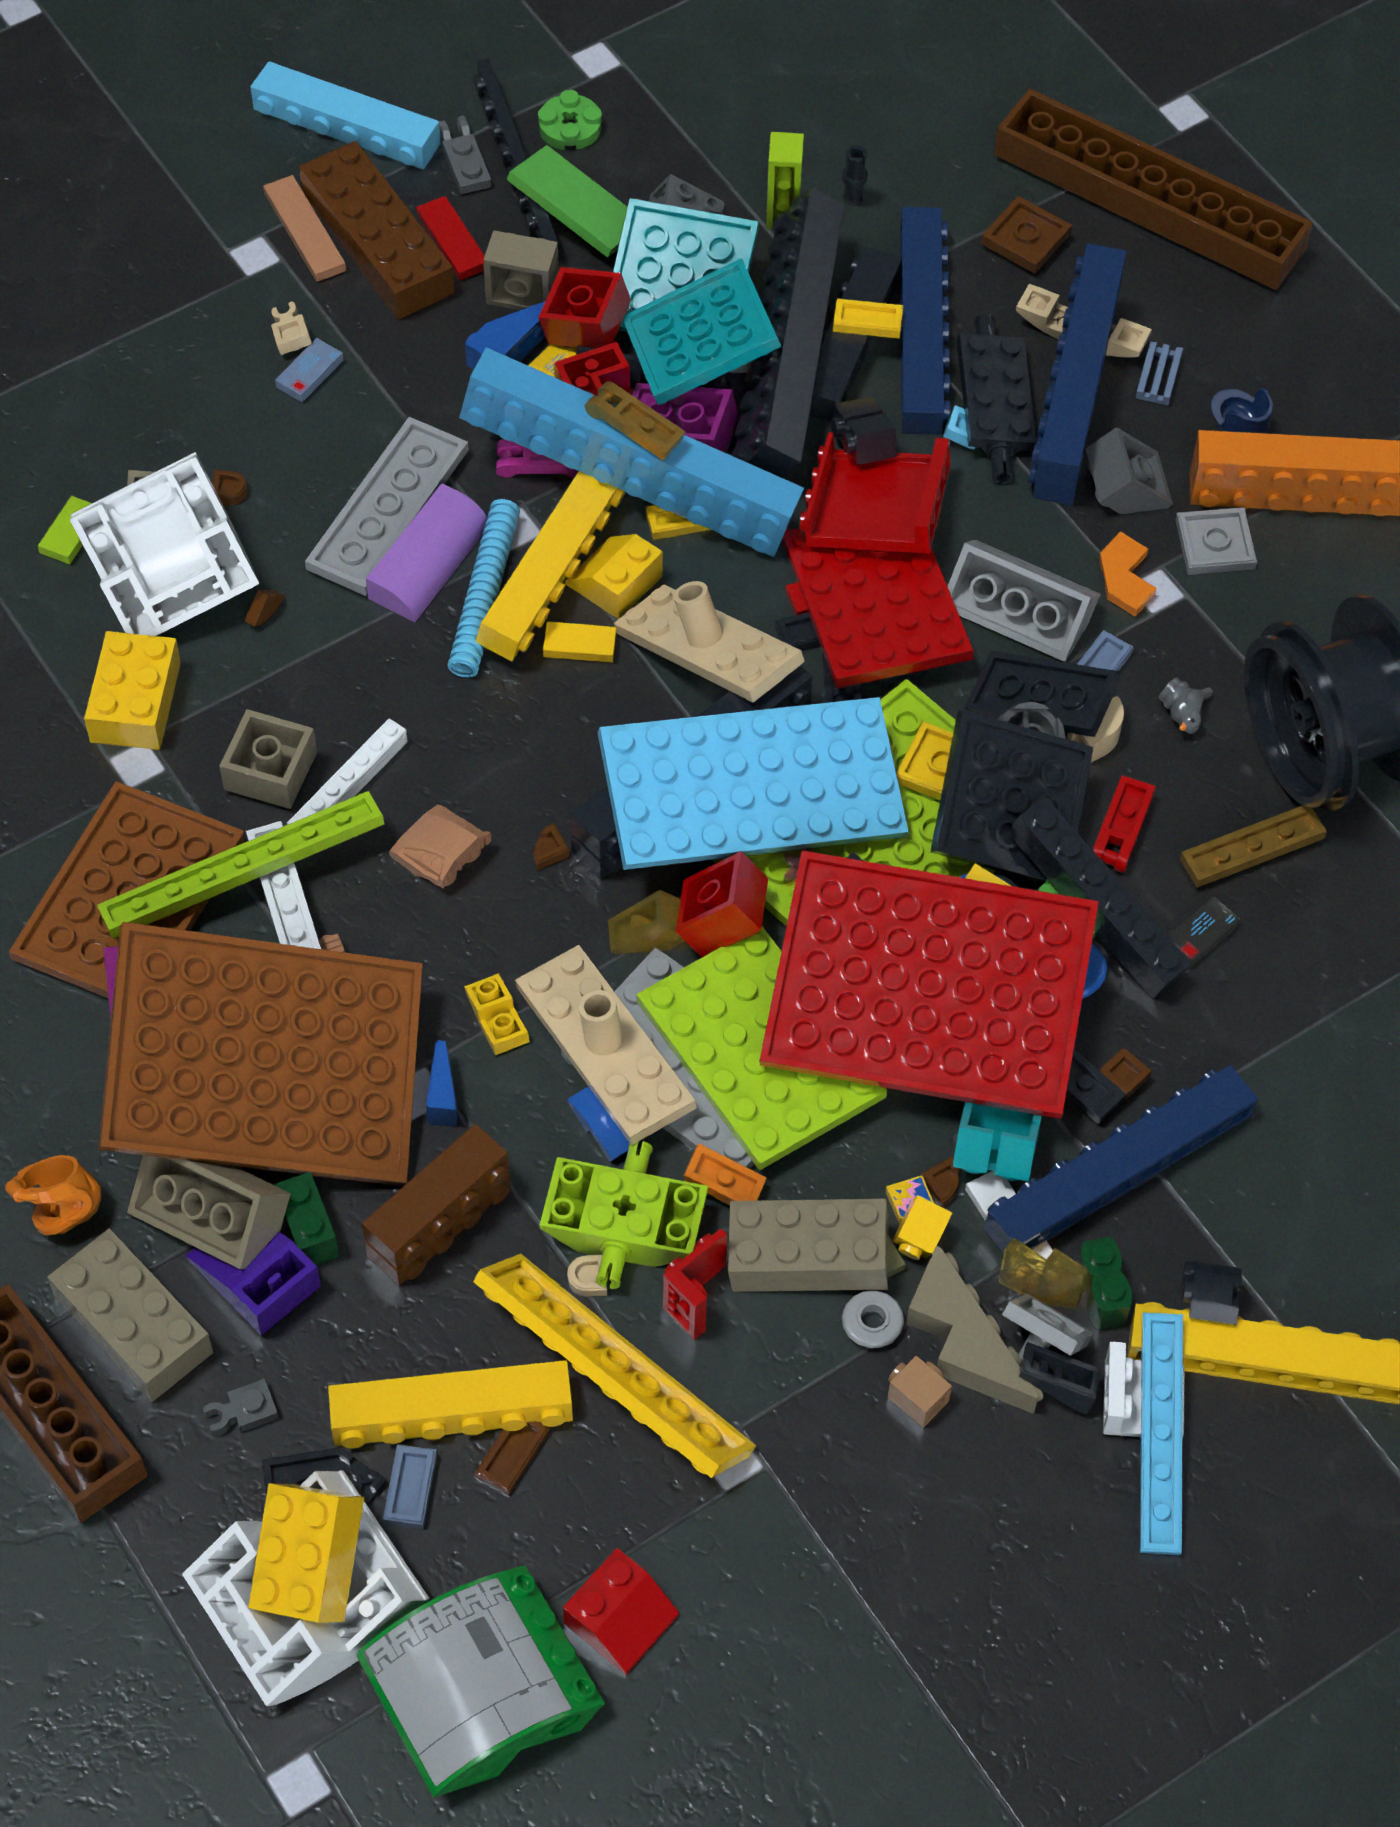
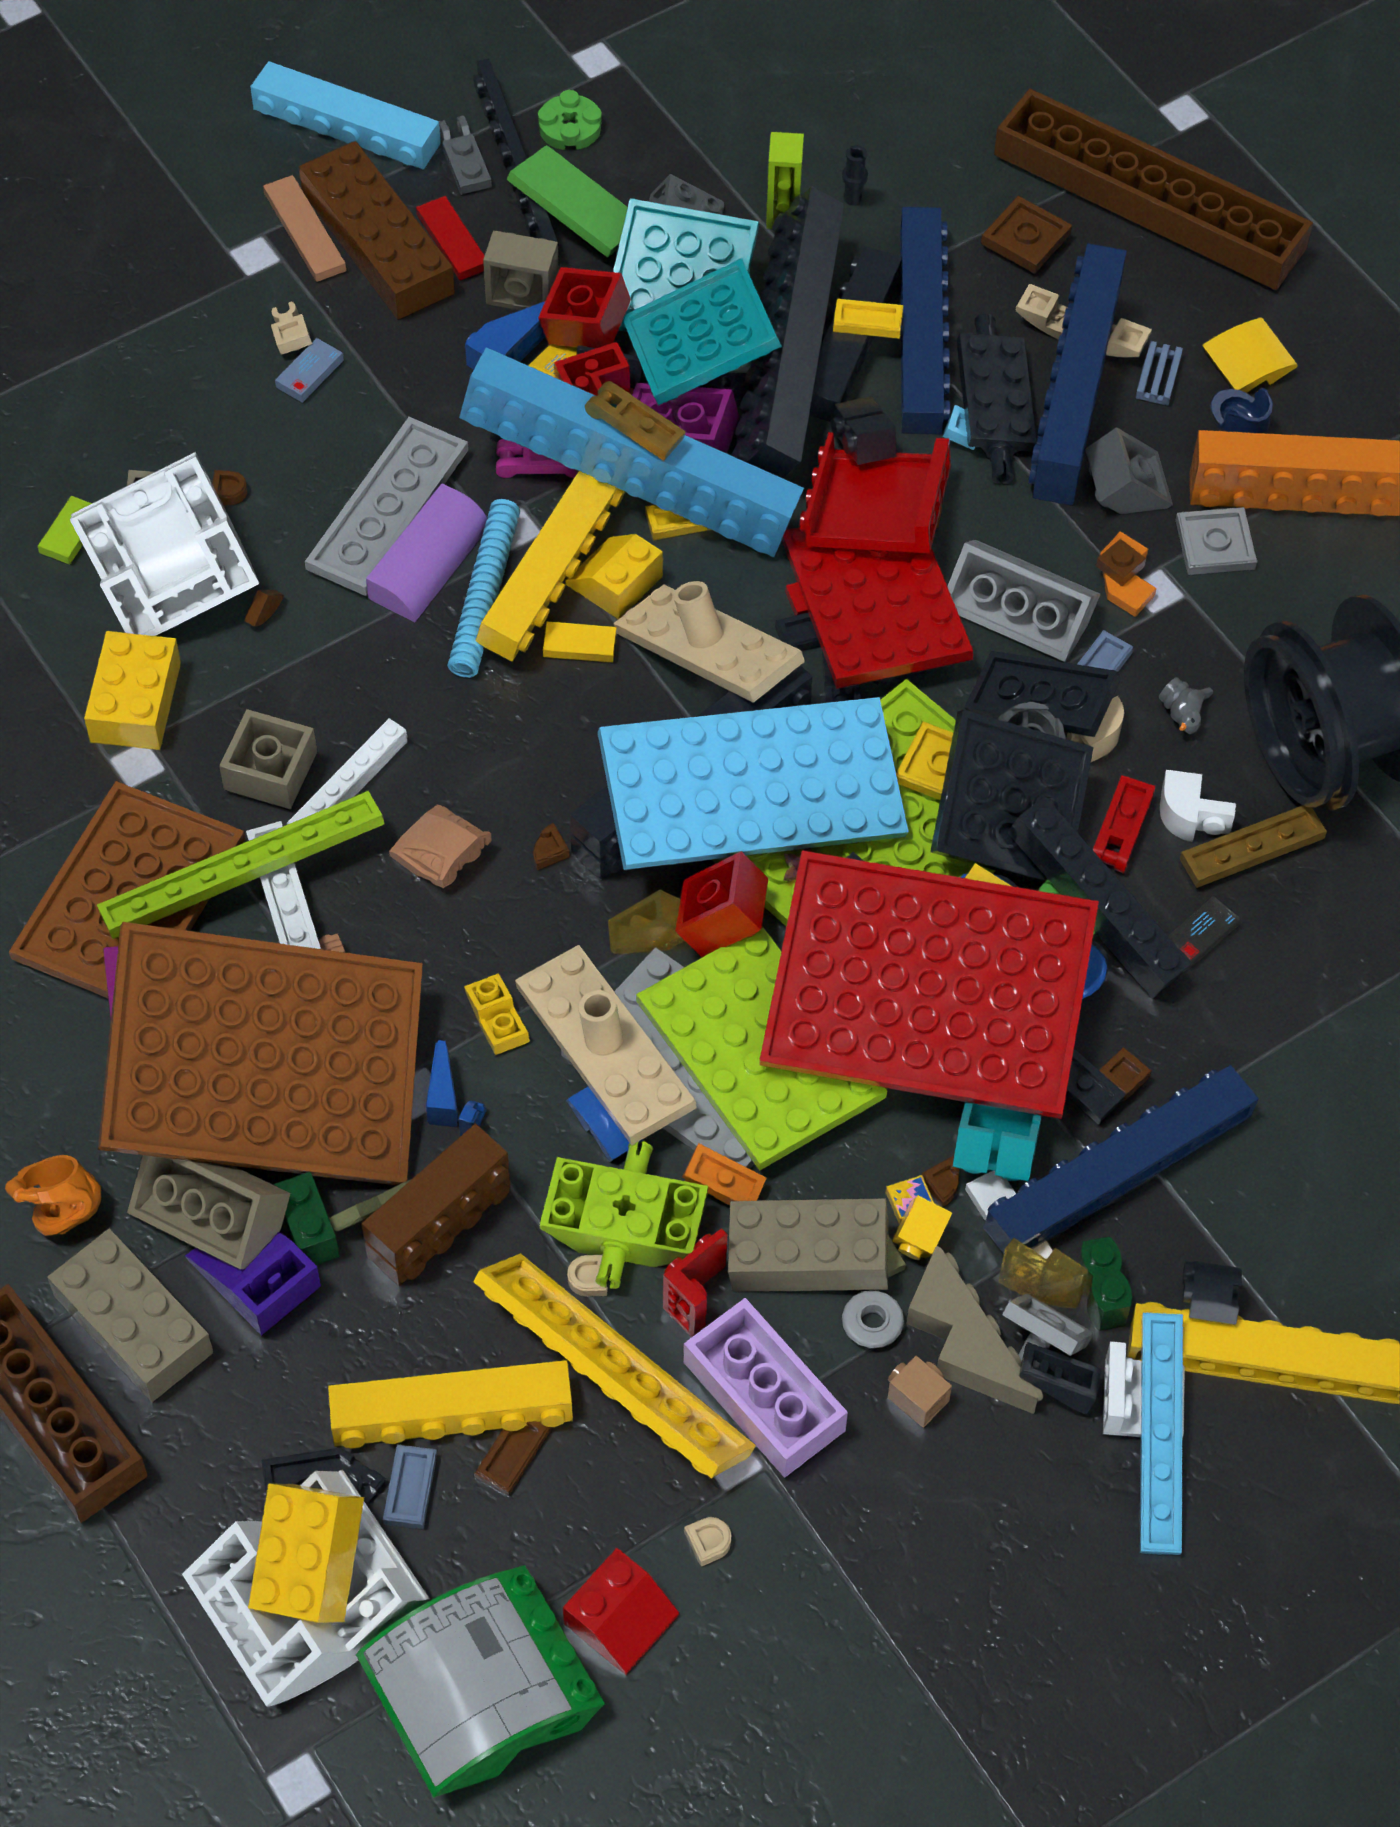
(248, 1407): dark grey plate -> none
(362, 1210): none -> olive tile
(472, 1113): none -> blue tile
(709, 1539): none -> tan tile
(765, 1387): none -> lavender brick
(1121, 562): none -> reddish brown plate
(1185, 811): none -> white brick
(1249, 355): none -> yellow slope

